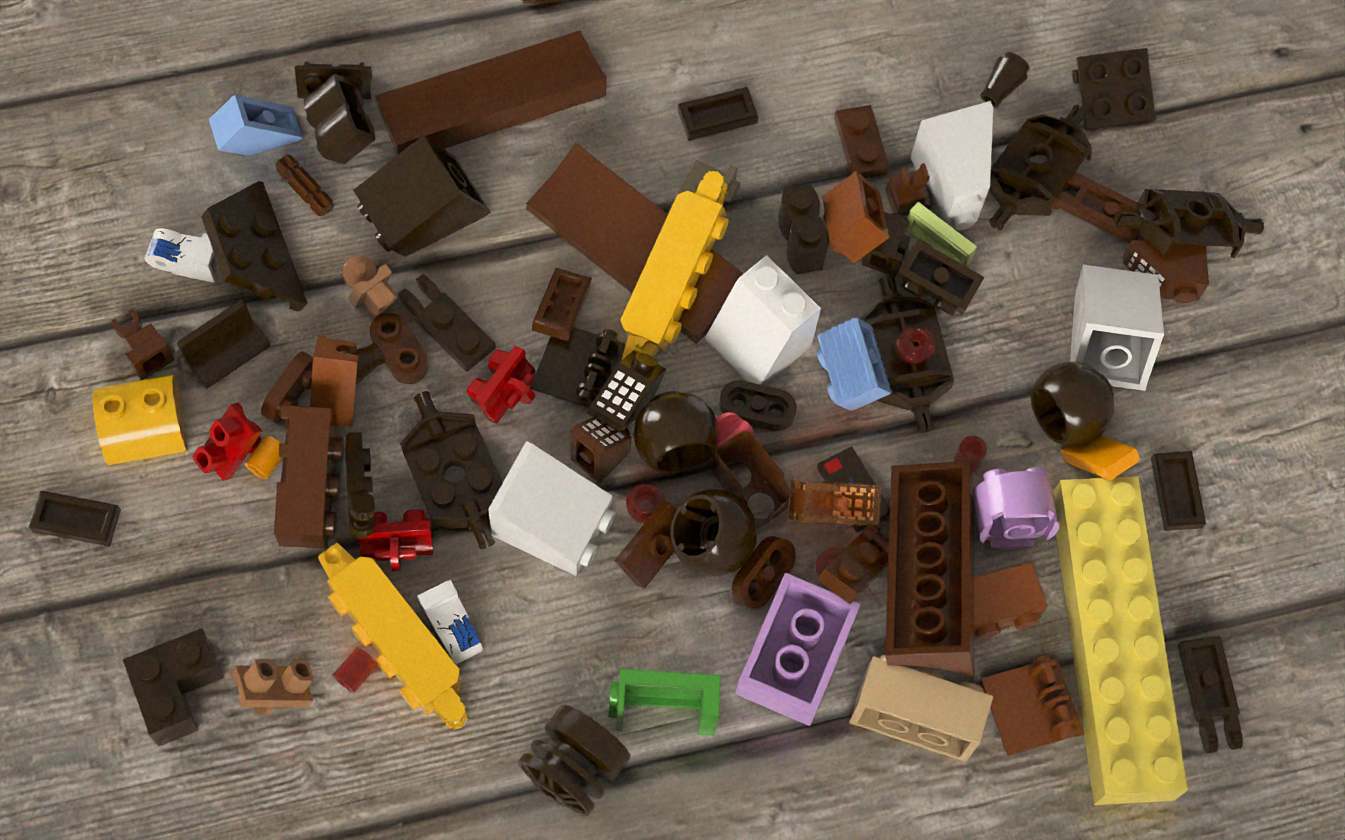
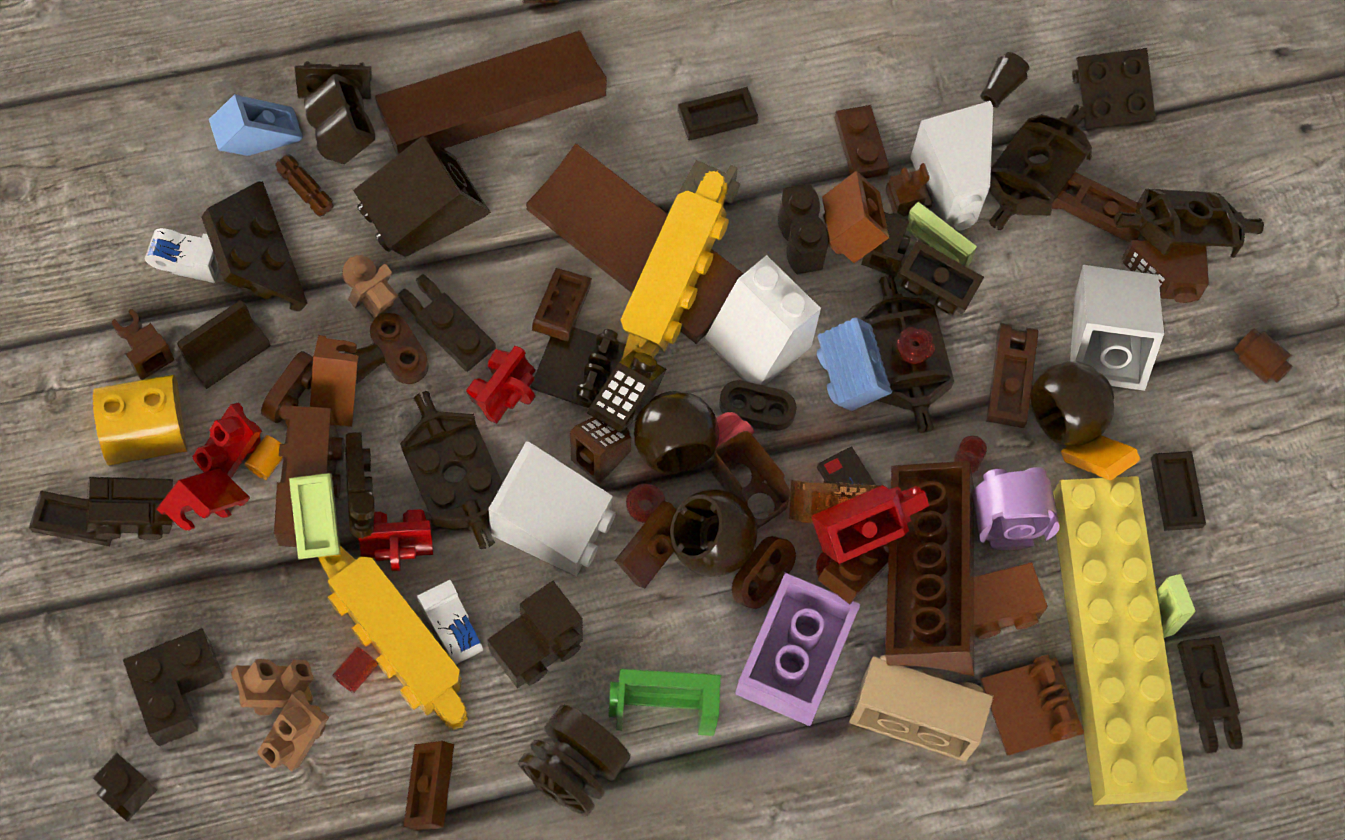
(123, 787): none -> dark brown brick
(127, 507): none -> dark brown brick
(204, 494): none -> red hinge
(293, 733): none -> medium nougat hips
(315, 516): none -> yellowish green tile
(429, 785): none -> reddish brown plate
(542, 634): none -> dark brown brick
(867, 521): none -> red hinge
(1012, 376): none -> reddish brown plate
(1174, 604): none -> yellowish green tile
(1263, 356): none -> reddish brown brick

